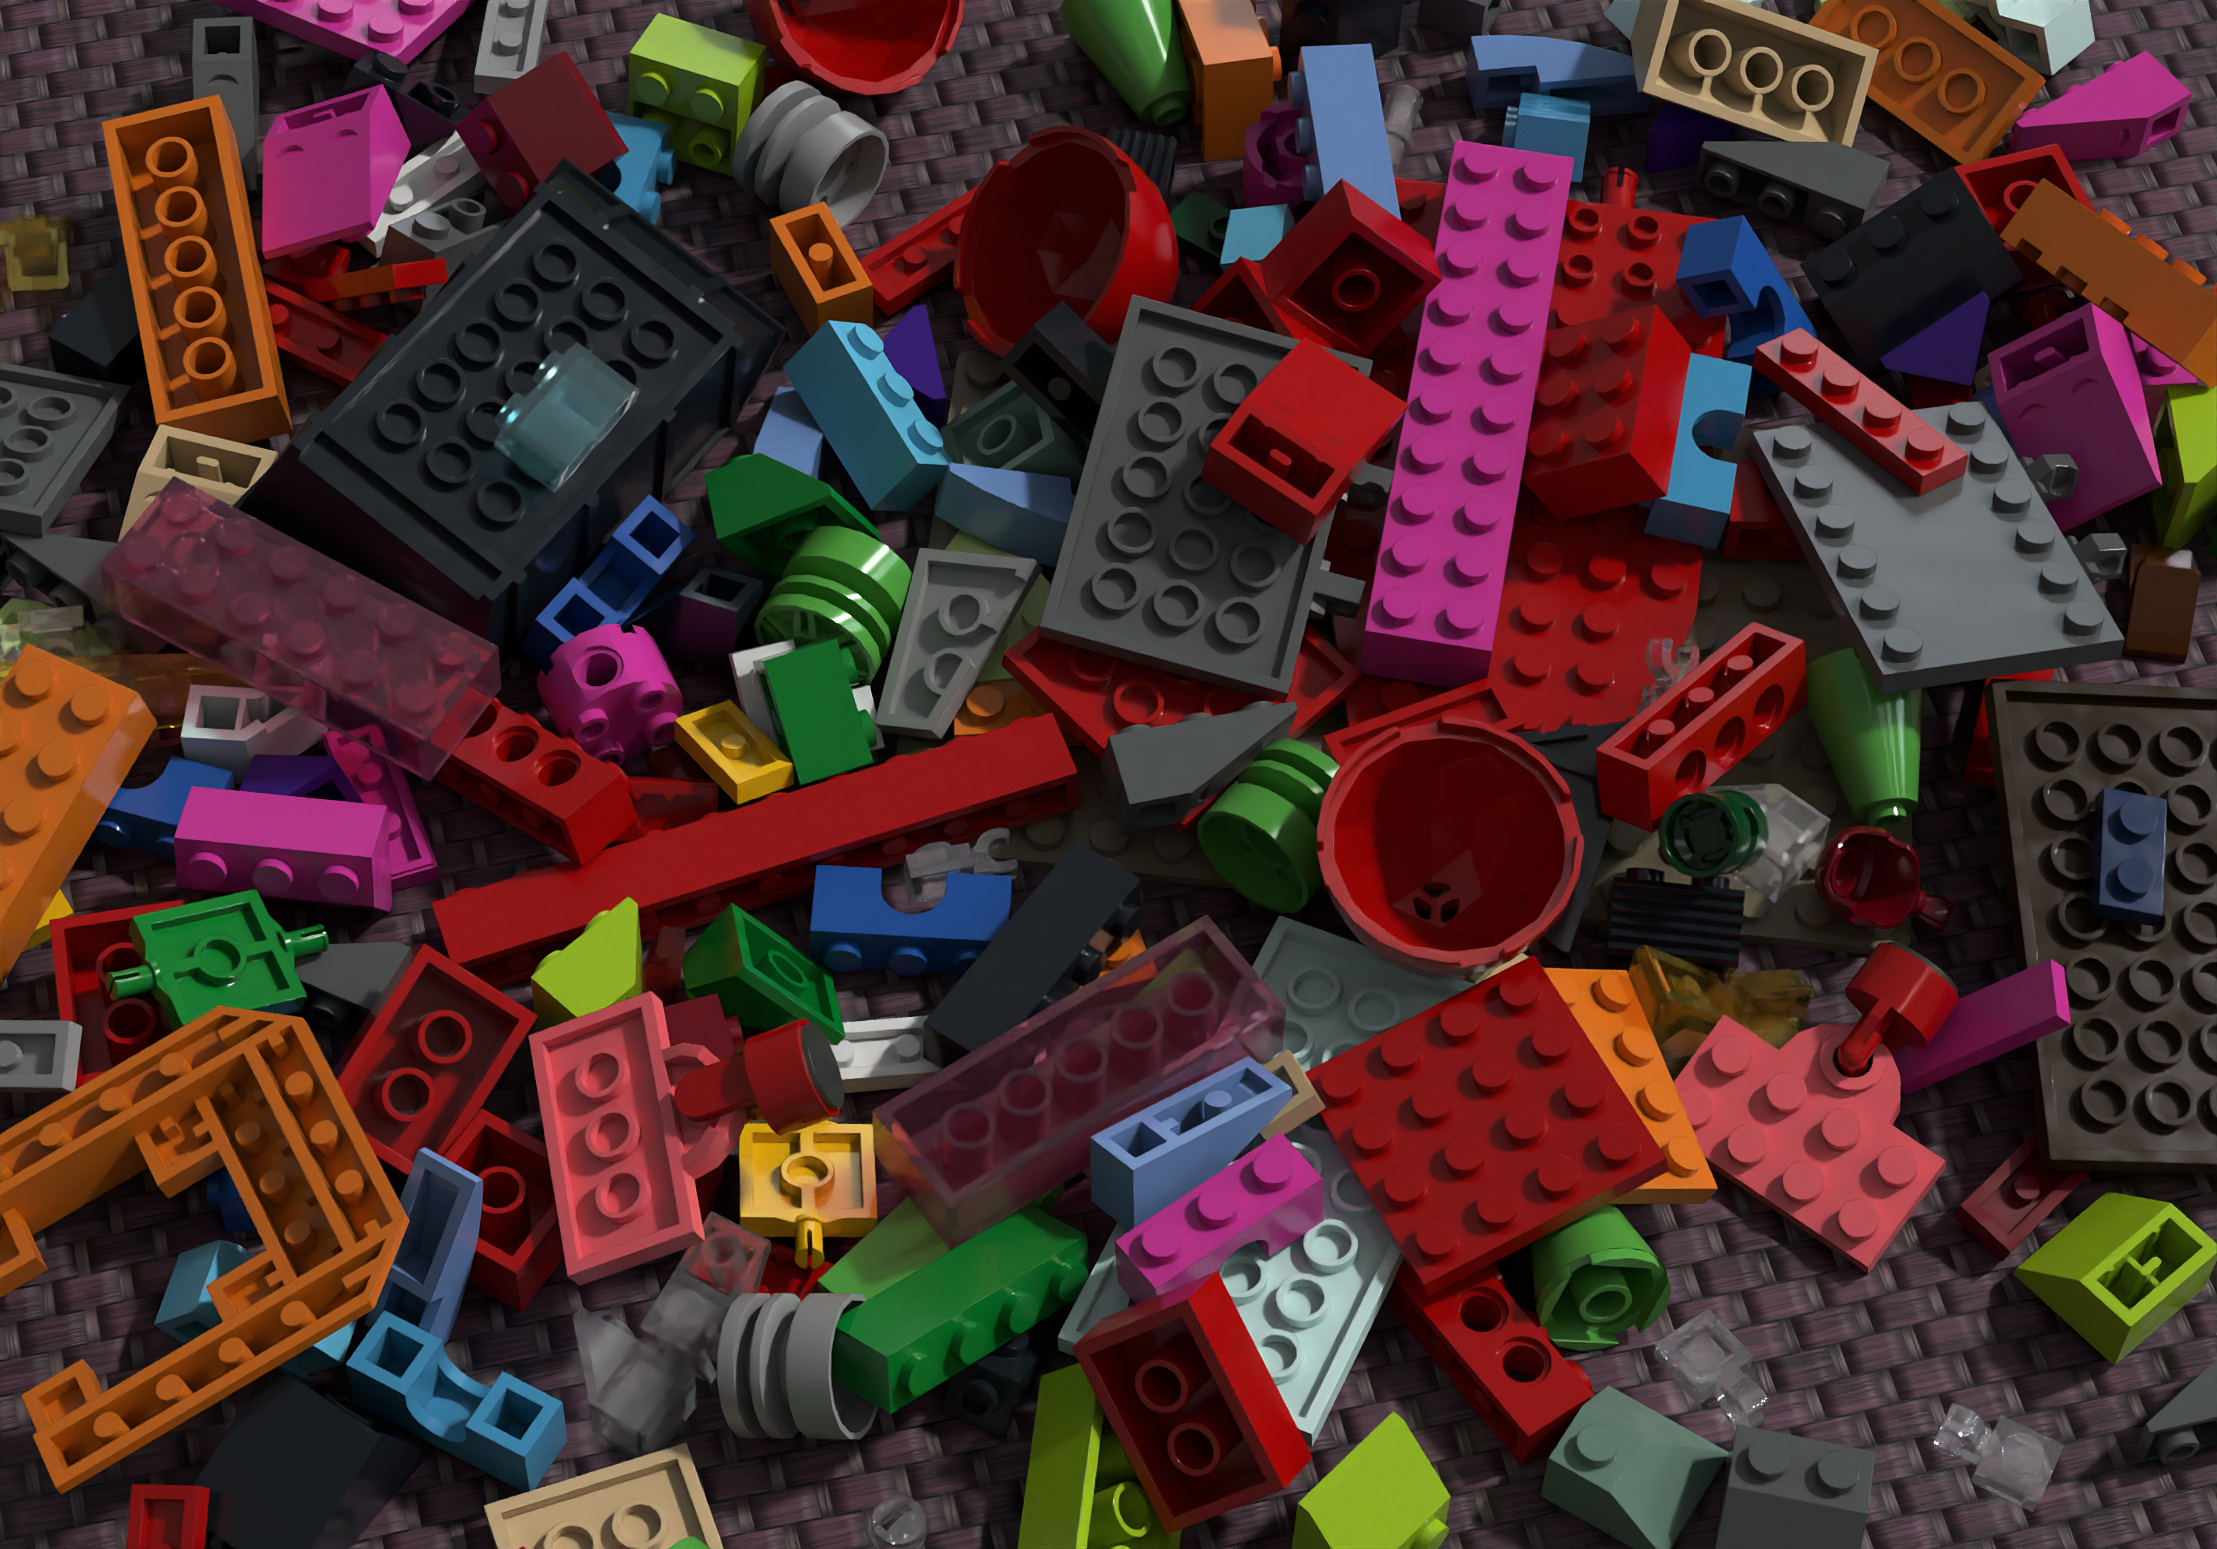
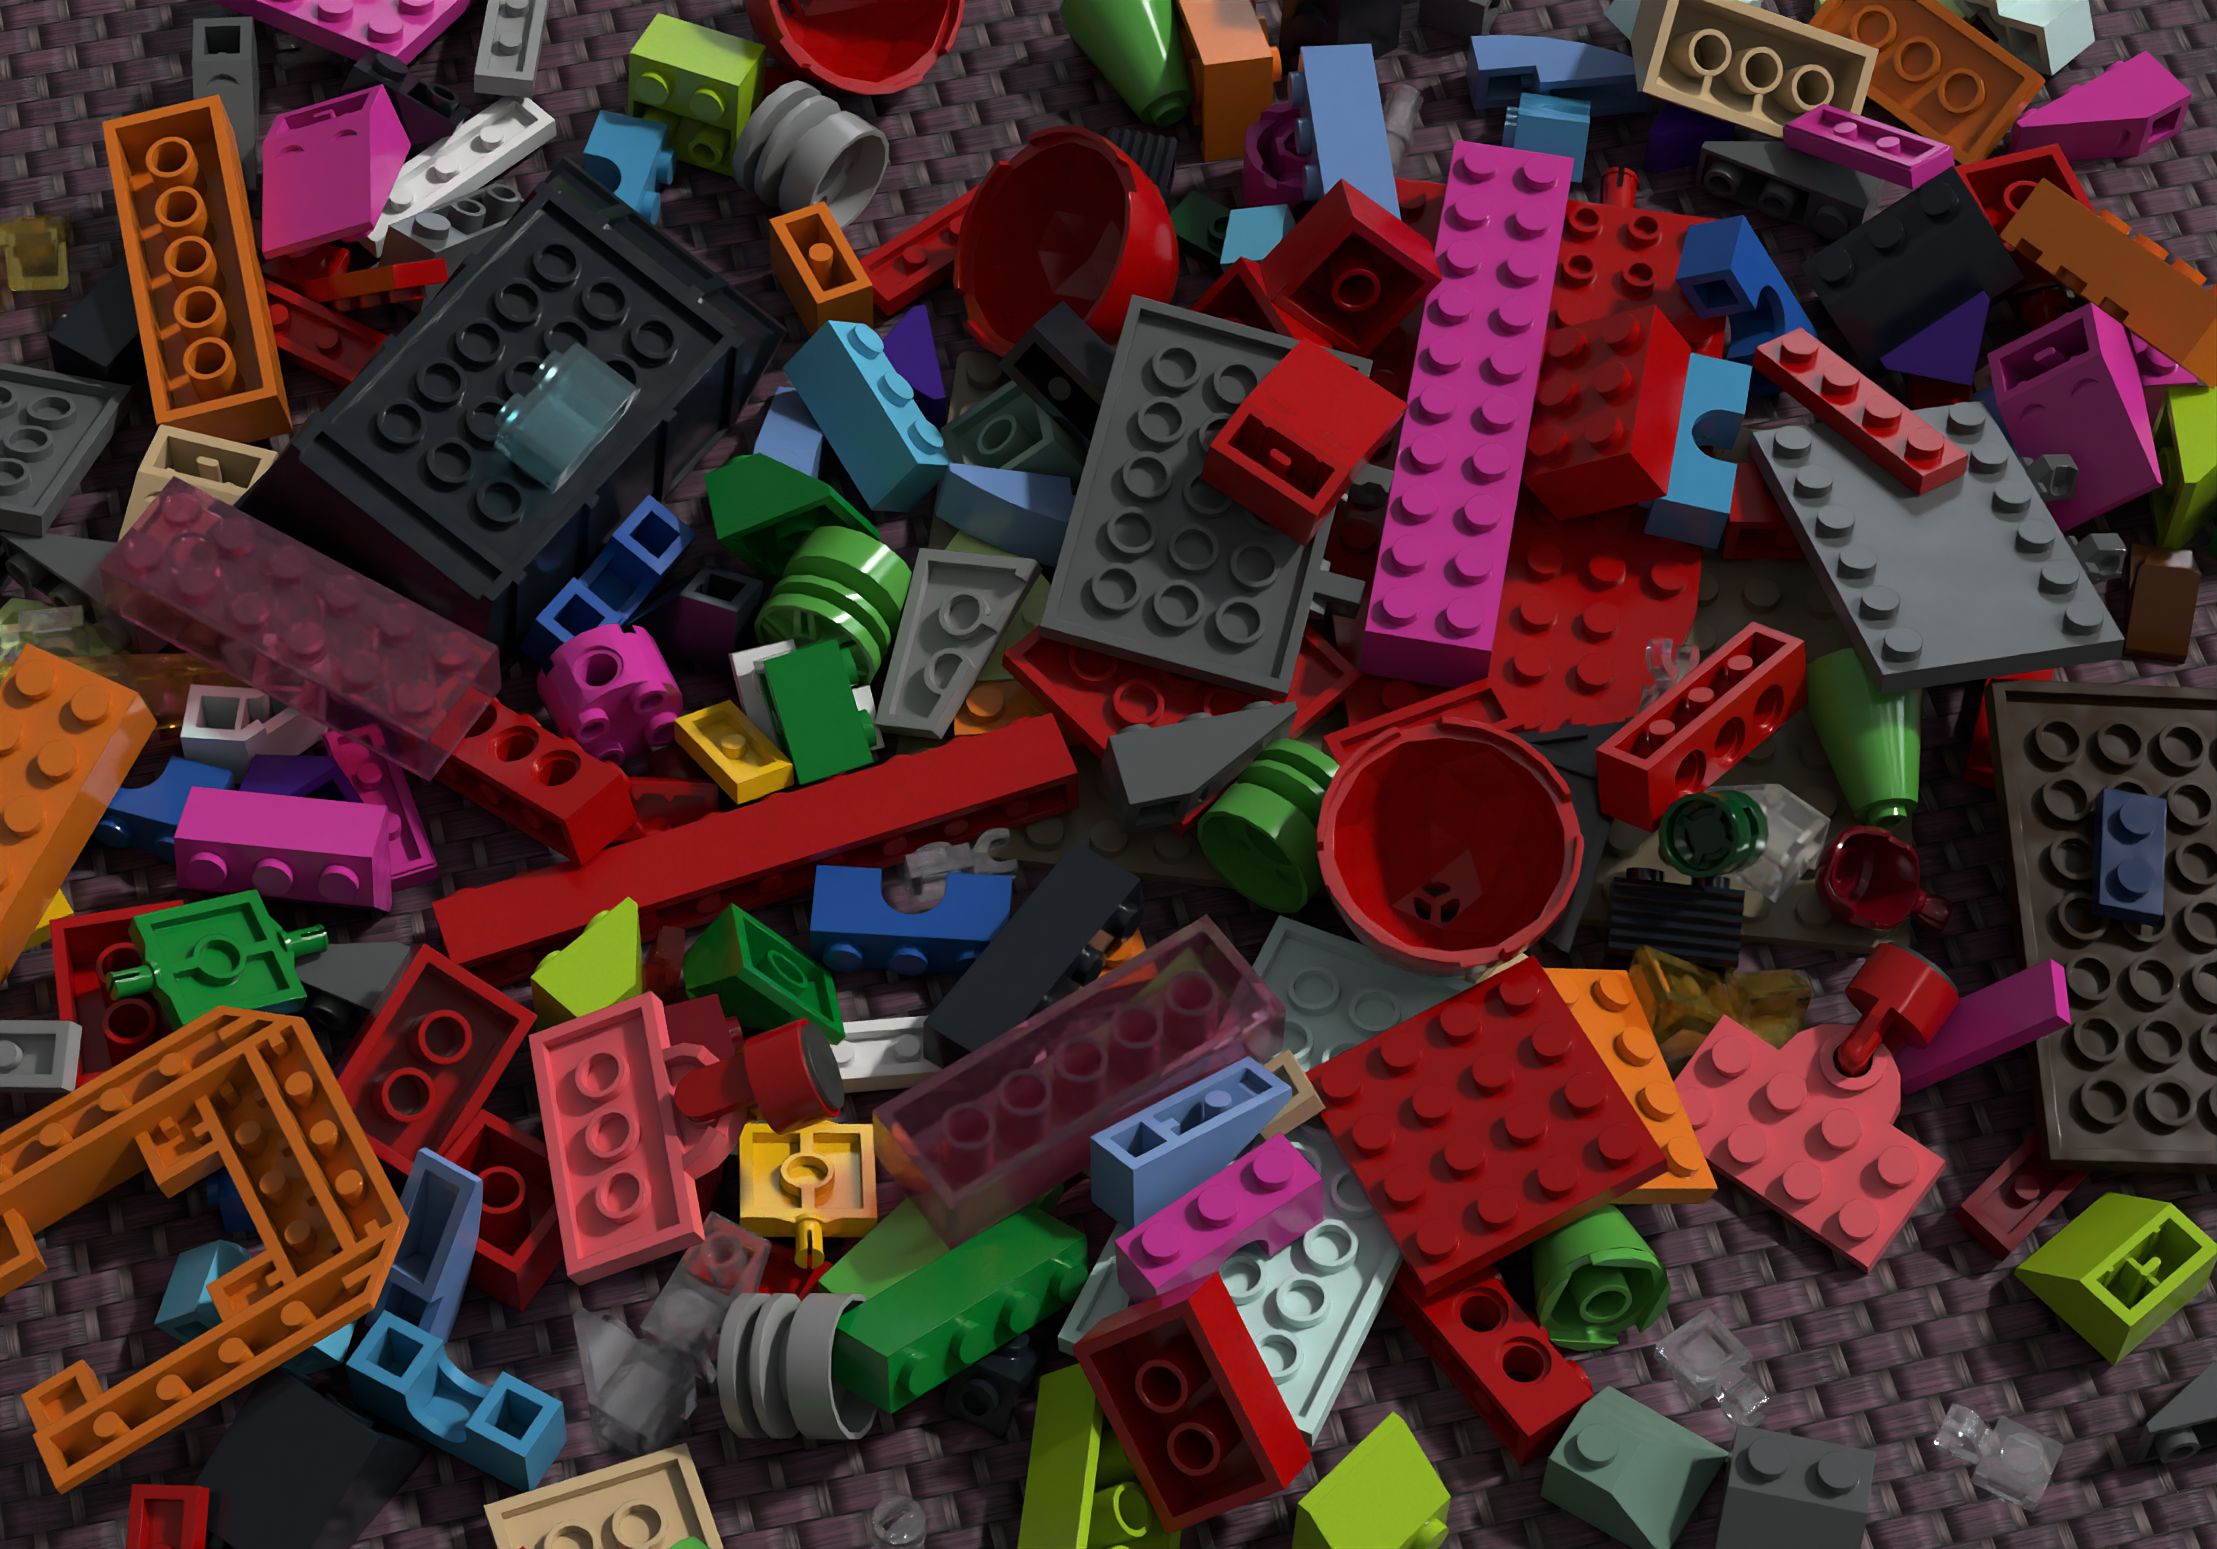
(535, 124): dark red slope -> none
(1868, 146): none -> dark pink tile

